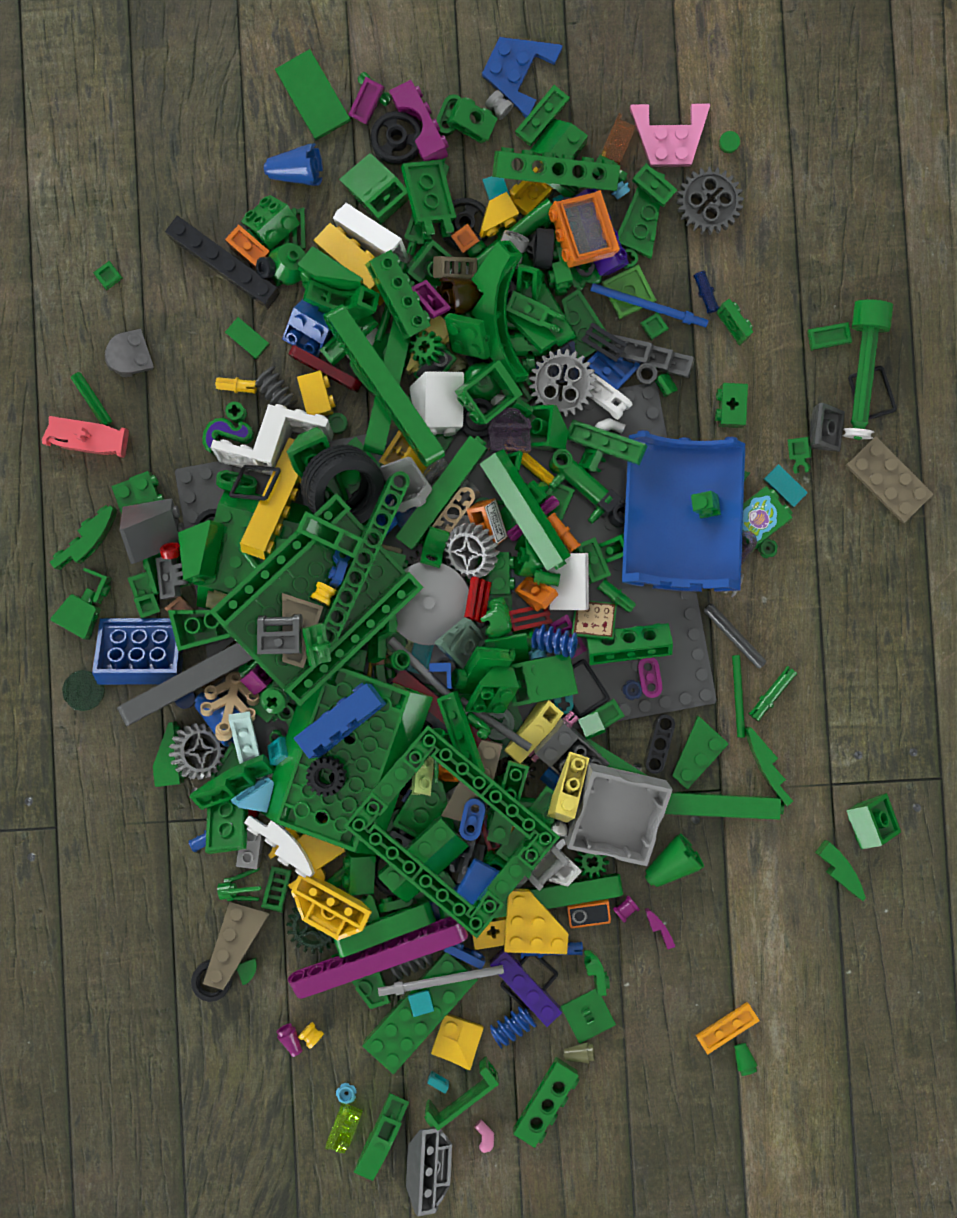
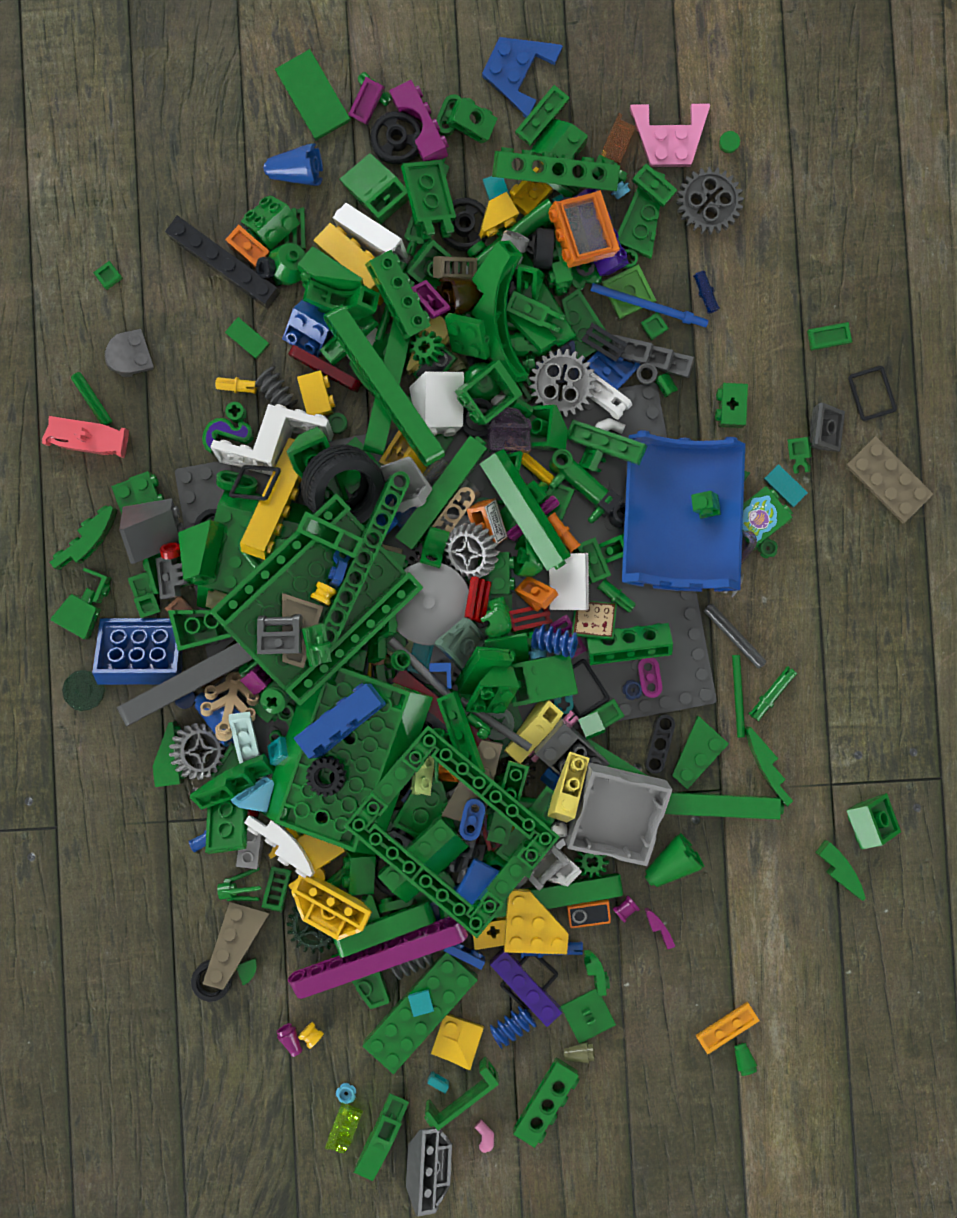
(400, 987): light grey bar -> none
(459, 679): green tile -> none
(465, 238): orange tile -> none
(499, 105): light grey wheel -> none
(546, 578): green pin -> none
(732, 319): green plate -> none
(871, 319): green piece -> none

